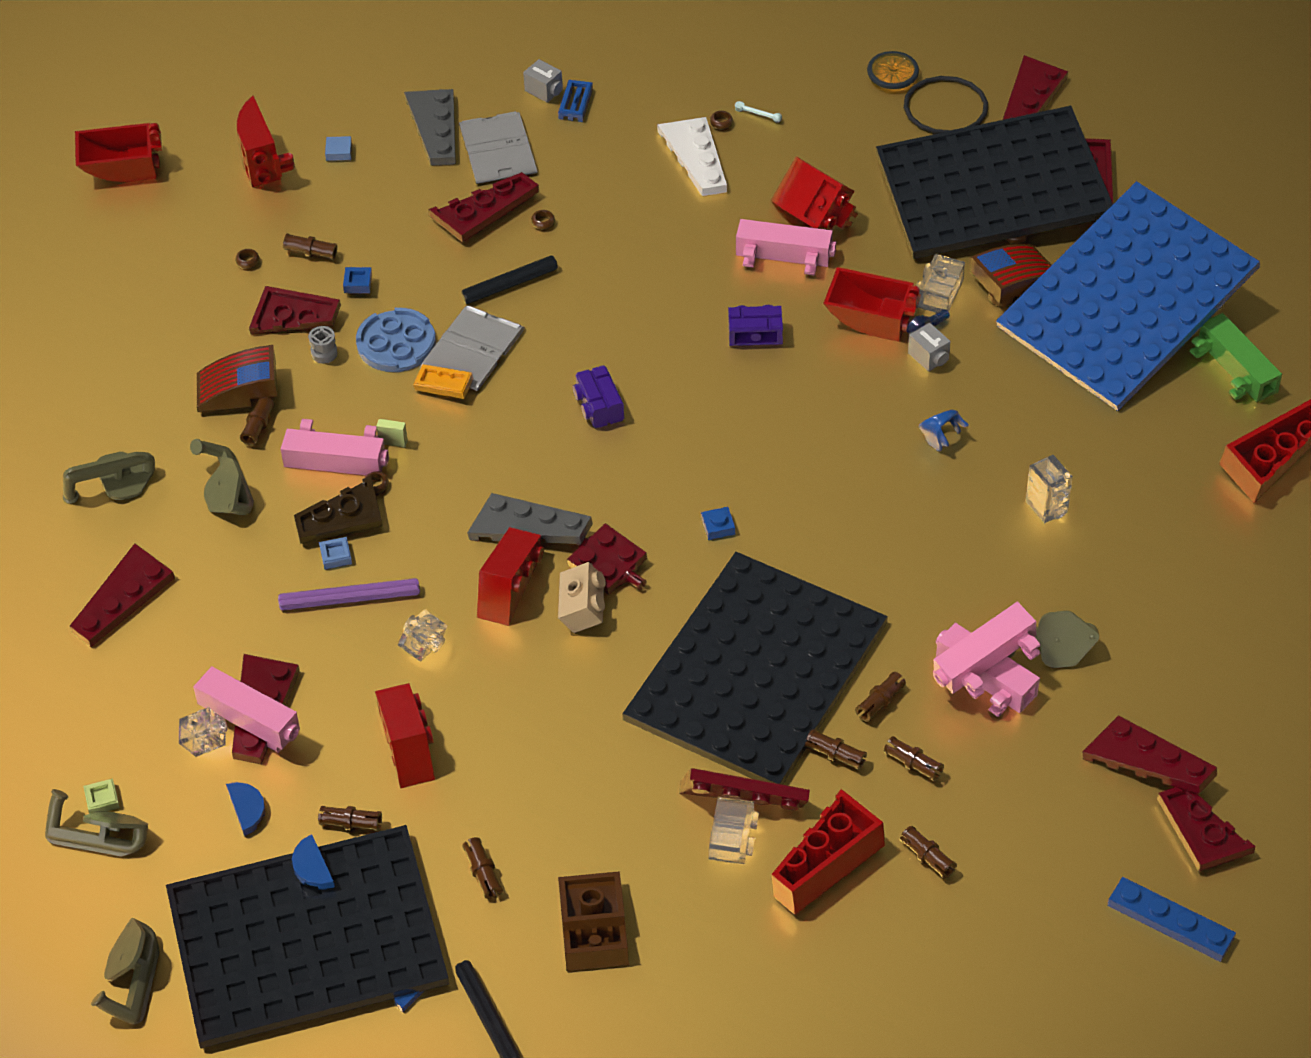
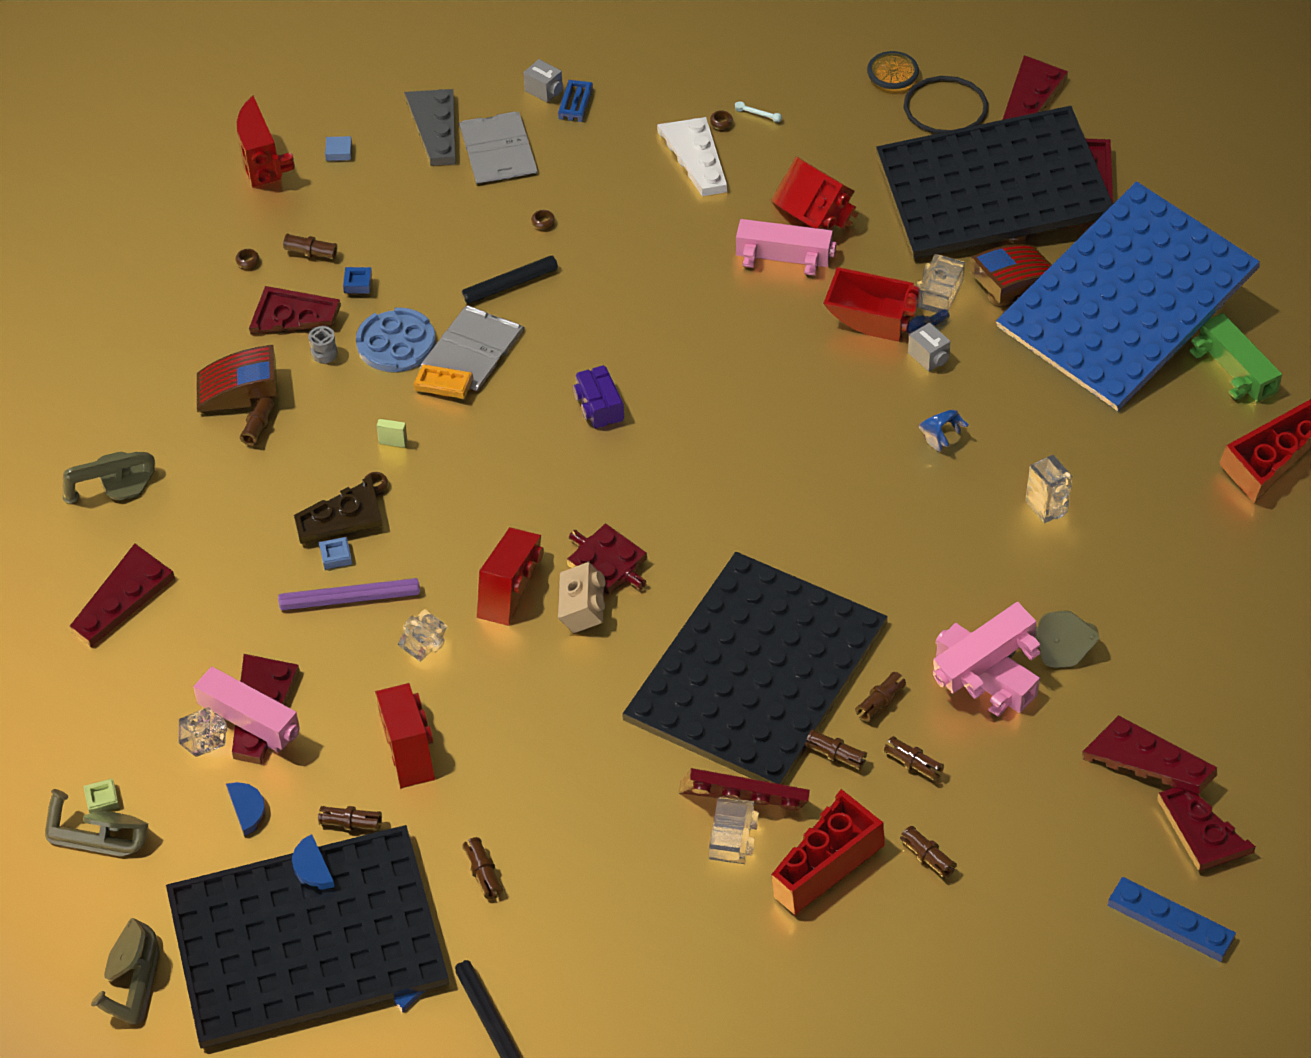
(119, 152): red piece -> none
(227, 487): olive piece -> none
(334, 451): bright pink brick -> none
(483, 207): dark red wing -> none
(551, 523): dark grey wing -> none
(593, 921): reddish brown slope -> none
(718, 523): blue plate -> none
(755, 325): dark purple brick -> none

